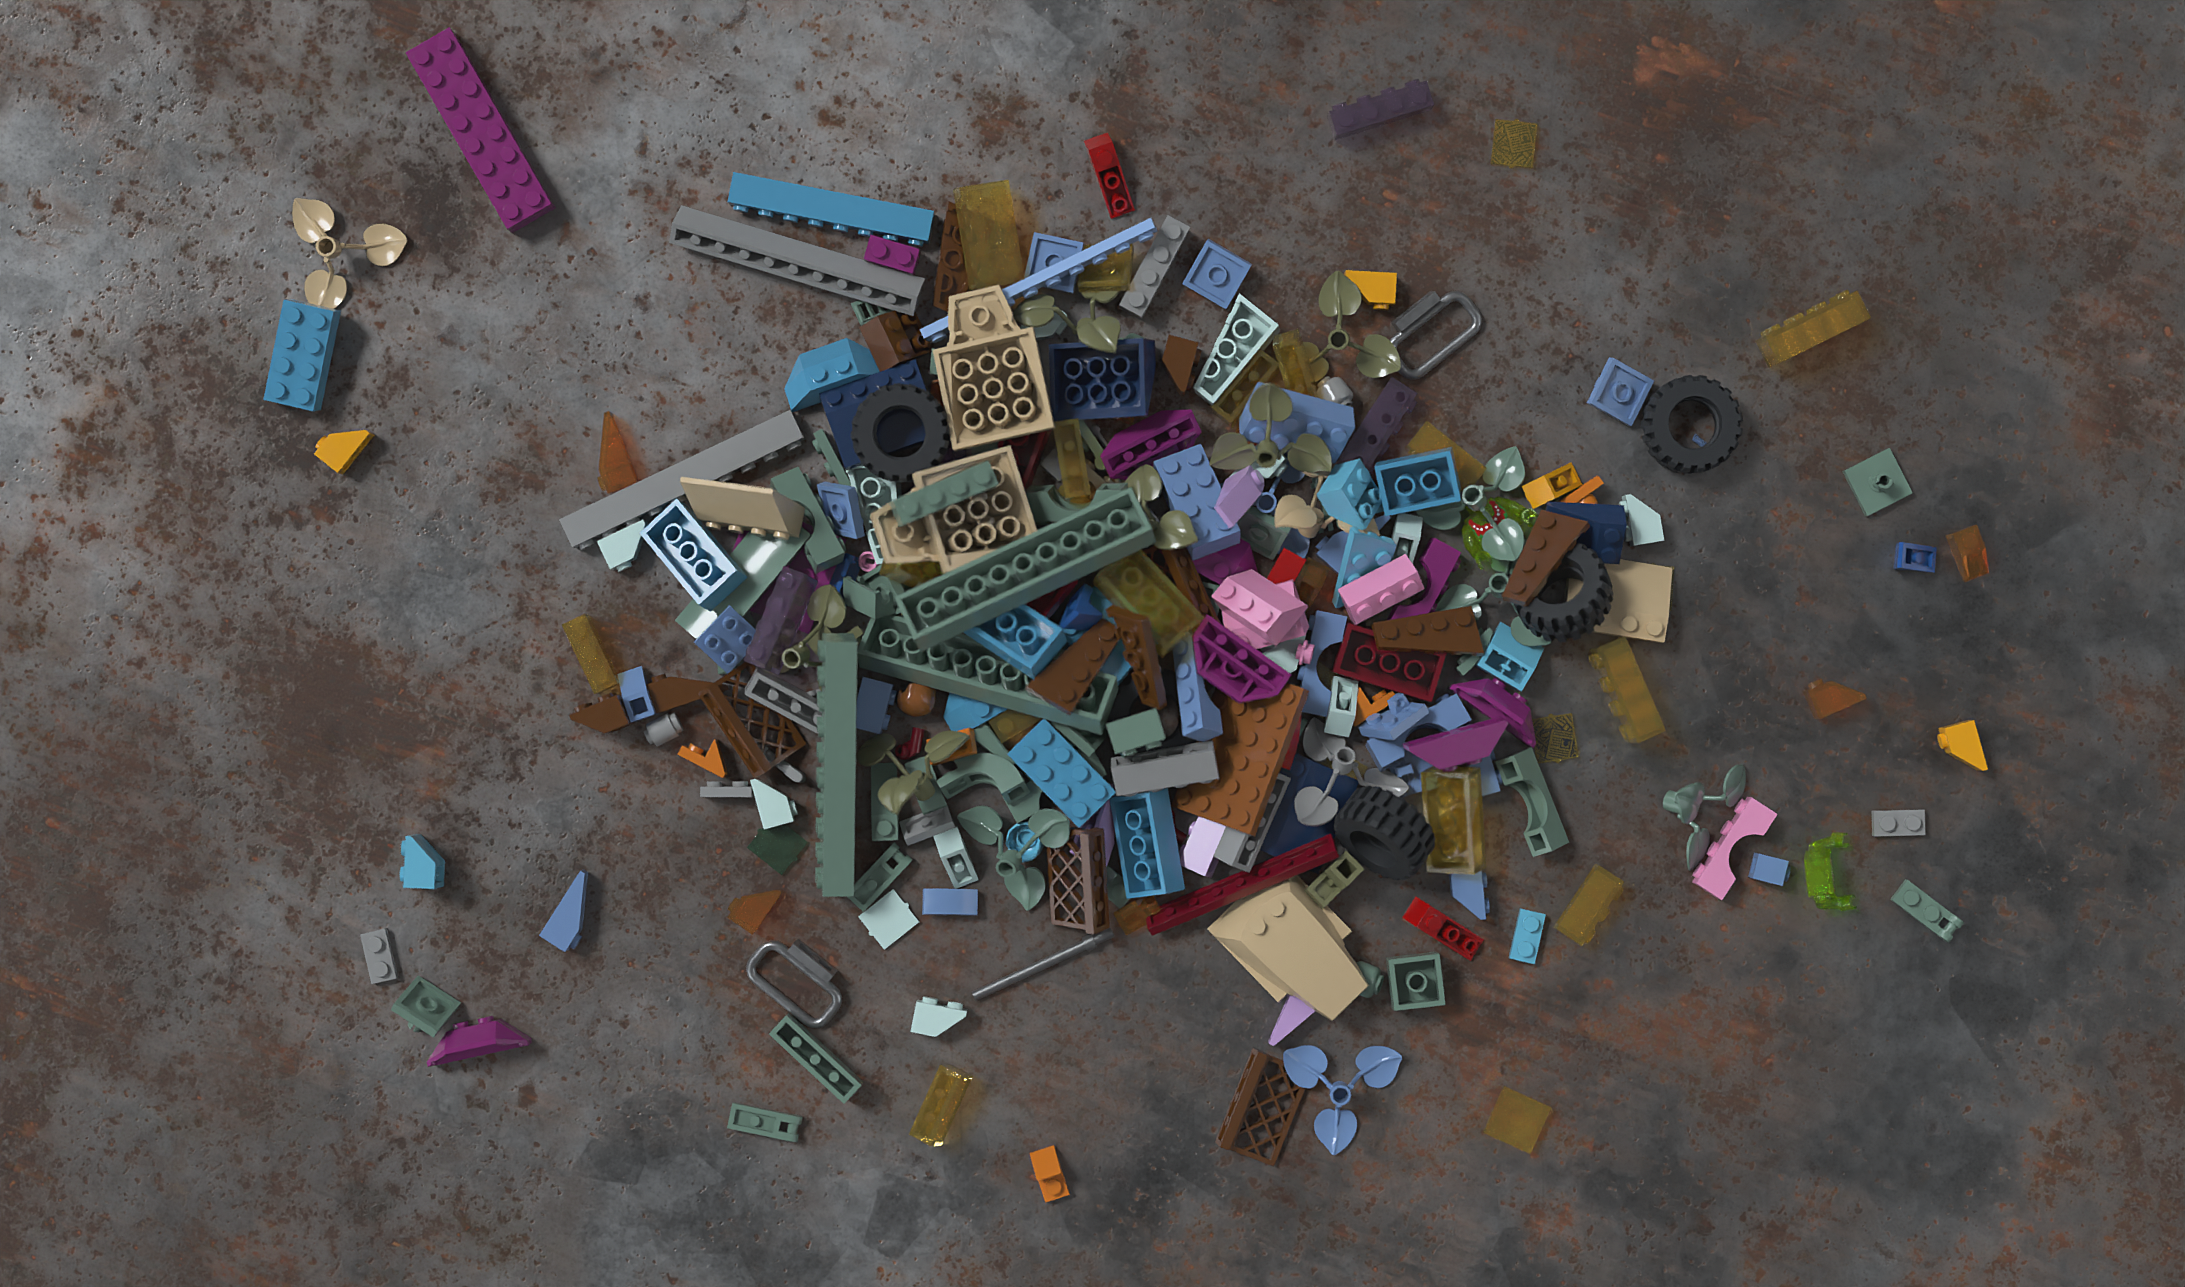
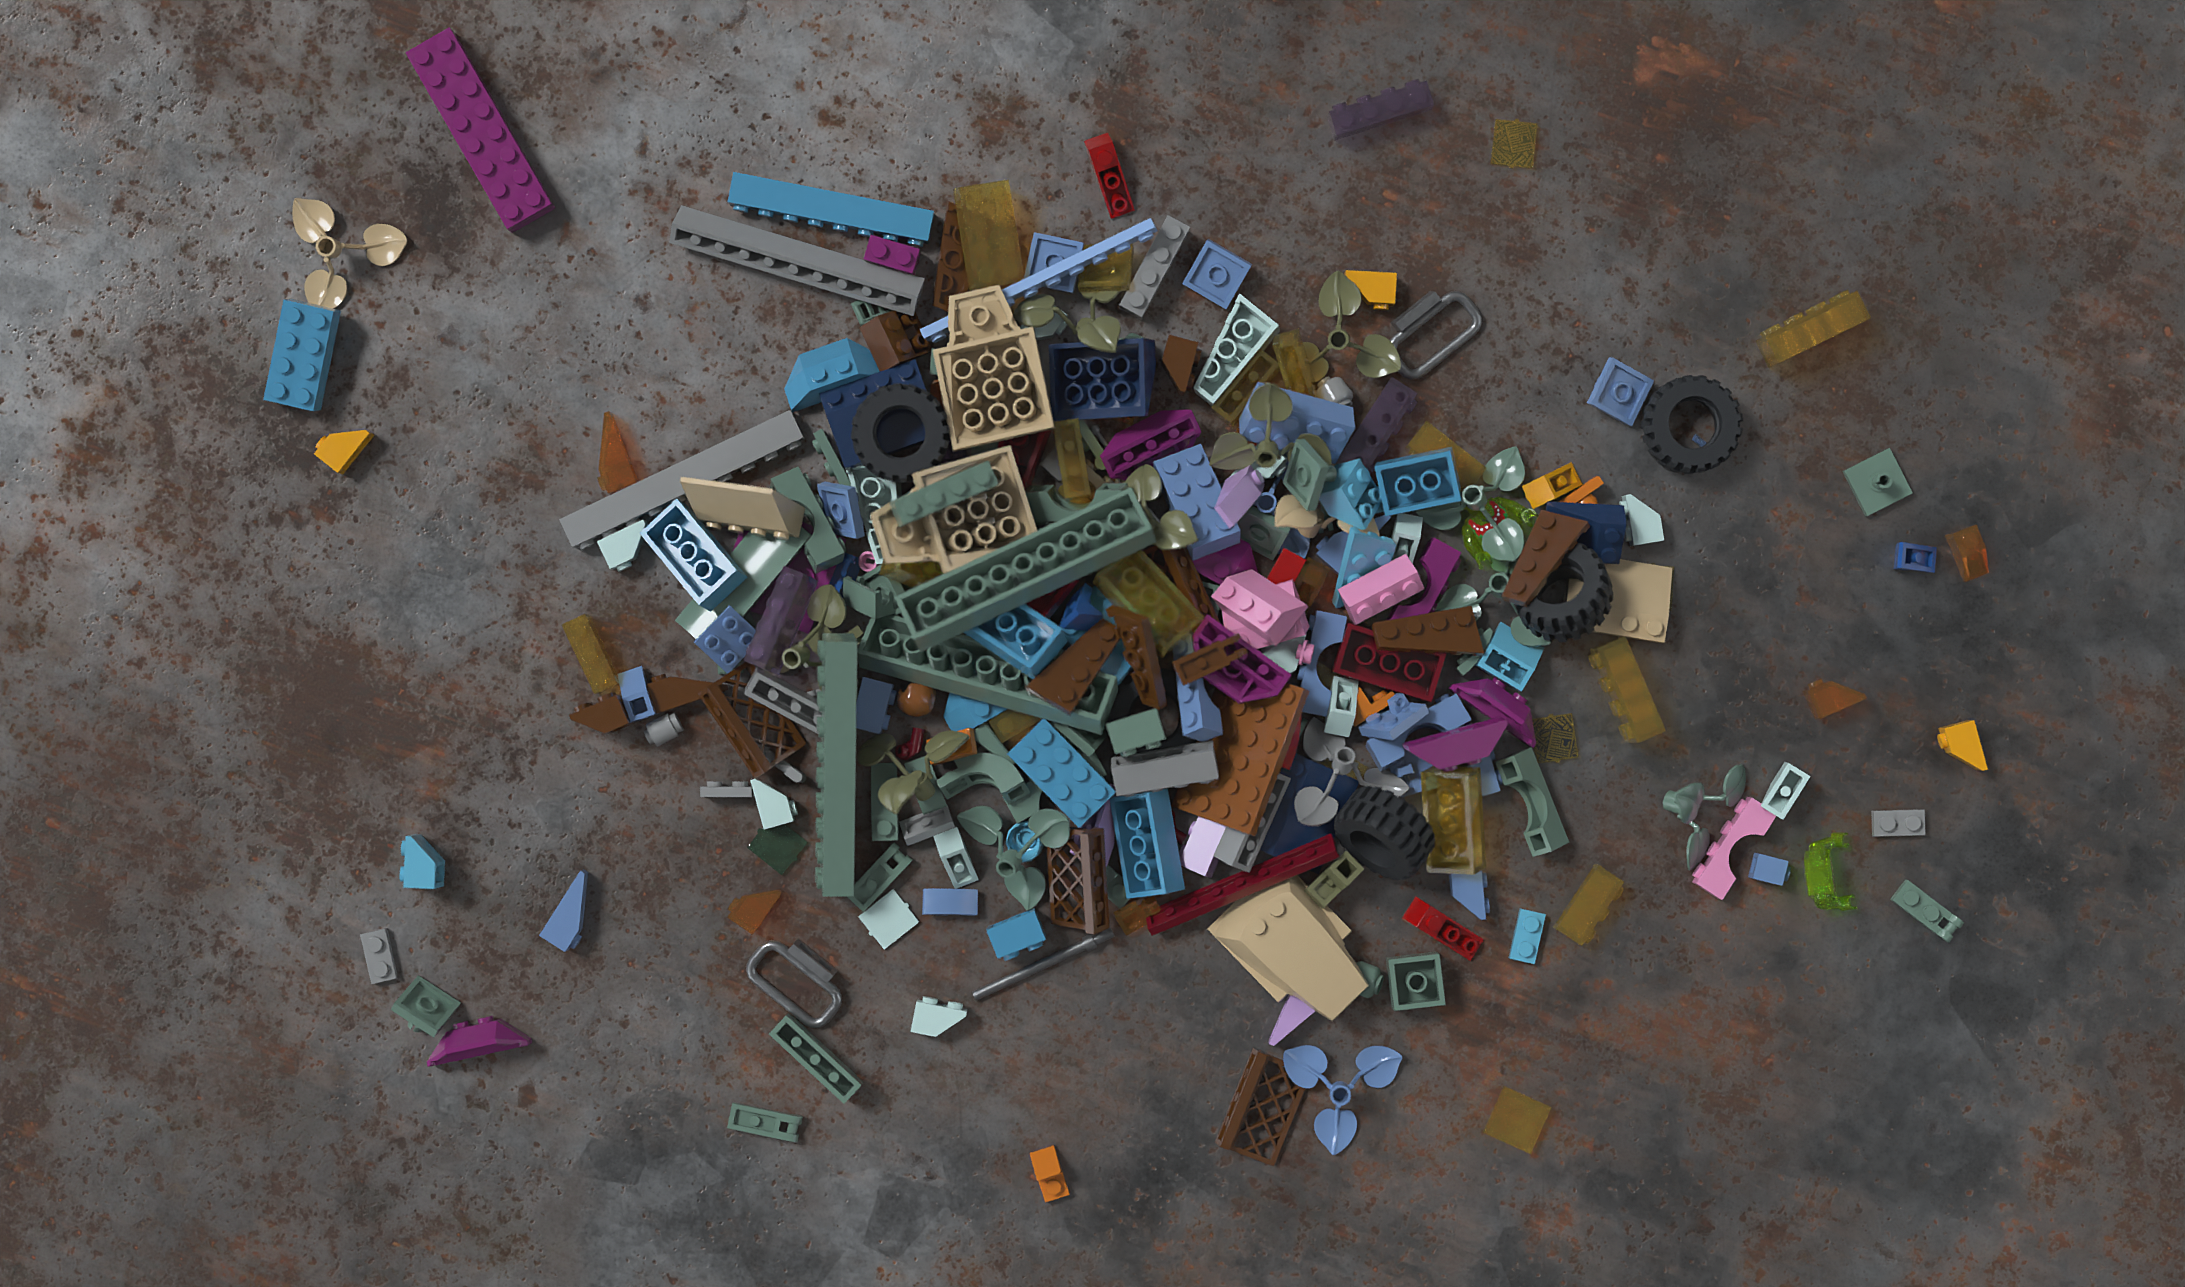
(712, 761): orange slope -> none
(940, 1105): clear yellow brick -> none
(1016, 934): none -> dark azure brick
(1207, 660): none -> reddish brown hinge
(1307, 474): none -> sand green tile
(1784, 790): none -> light aqua slope

